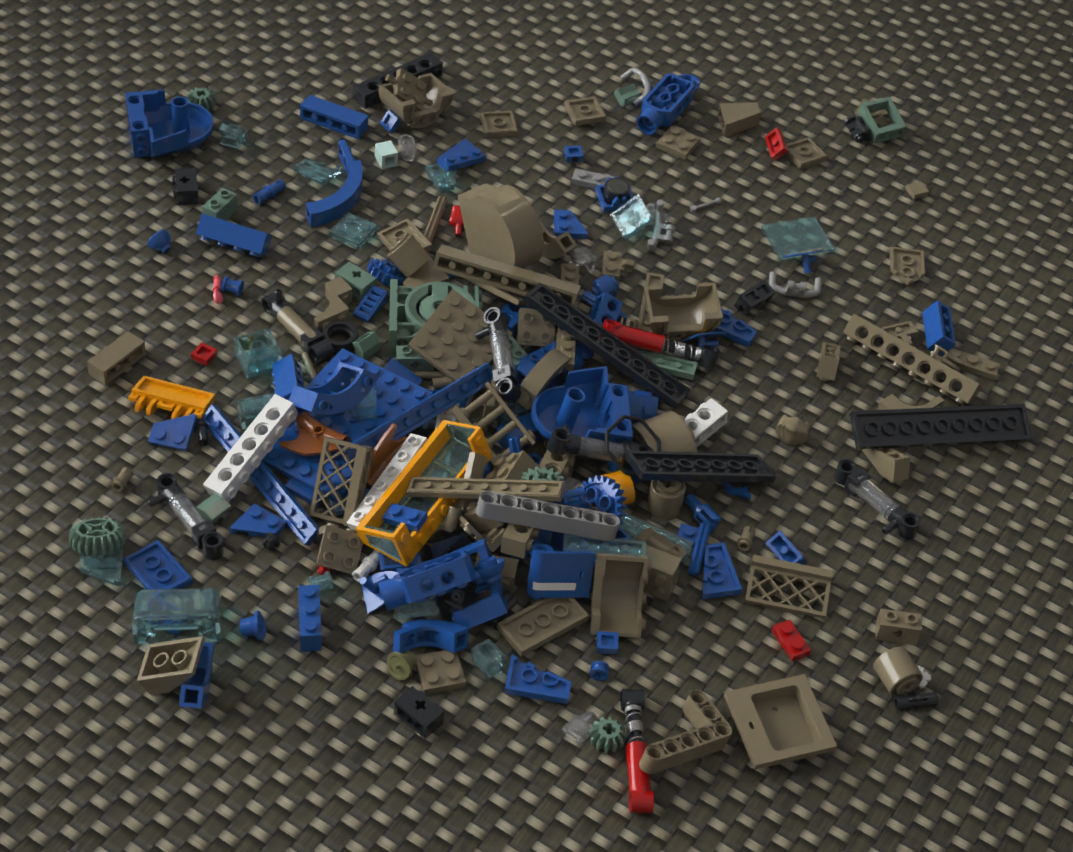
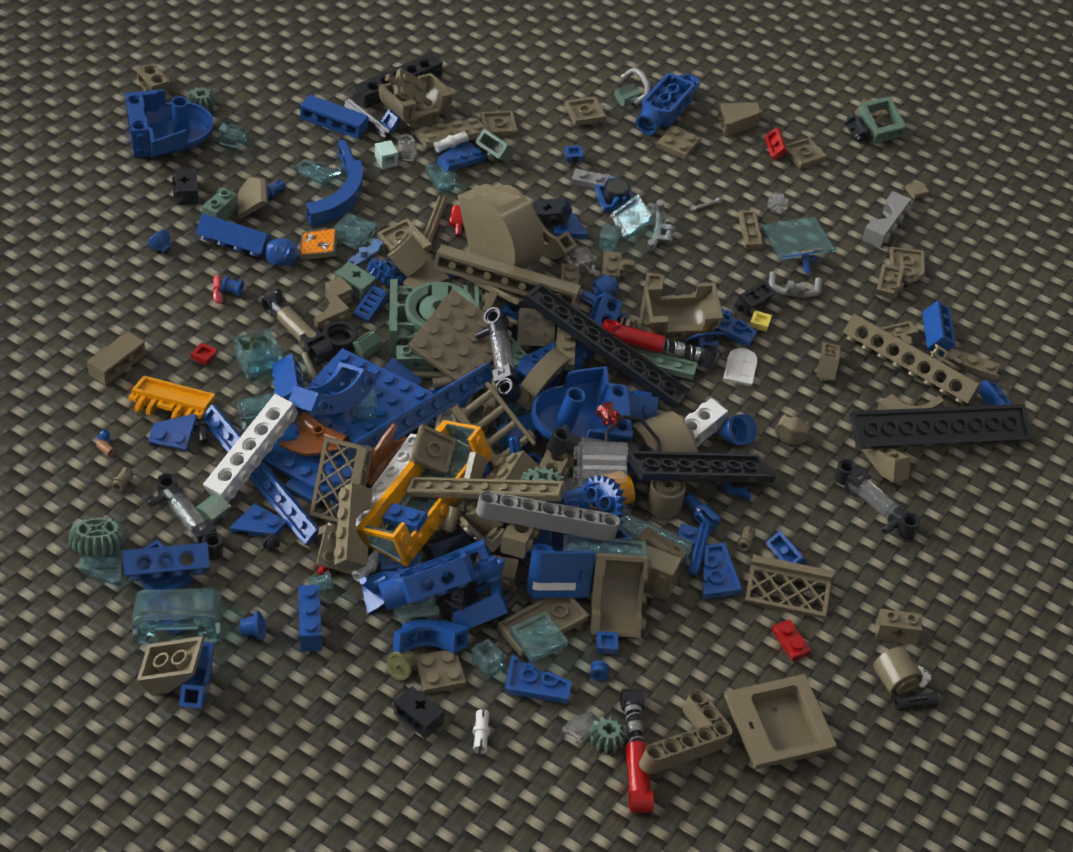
(103, 443): none -> medium nougat arm
(152, 78): none -> dark tan brick
(176, 553): none -> blue brick
(252, 196): none -> dark tan tile
(281, 252): none -> blue hair
(318, 244): none -> tile
(350, 549): none -> dark tan arch
(367, 253): none -> medium blue piece
(372, 122): none -> axle
(433, 134): none -> dark tan plate
(433, 450): none -> dark tan tile
(451, 141): none -> white pin
(481, 731): none -> white pin
(489, 301): none -> dark tan bracket
(495, 146): none -> sand green brick
(538, 637): none -> clear light blue plate
(553, 211): none -> black brick
(601, 459): none -> clear brick
(607, 413): none -> clear red wheel
(609, 237): none -> clear light blue window
(739, 430): none -> blue piece
(740, 367): none -> white window
(750, 230): none -> dark tan tile
(760, 321): none -> light yellow plate
(777, 202): none -> clear gear
(880, 230): none -> light grey arch
(890, 280): none -> dark tan bracket
(993, 394): none -> blue slope

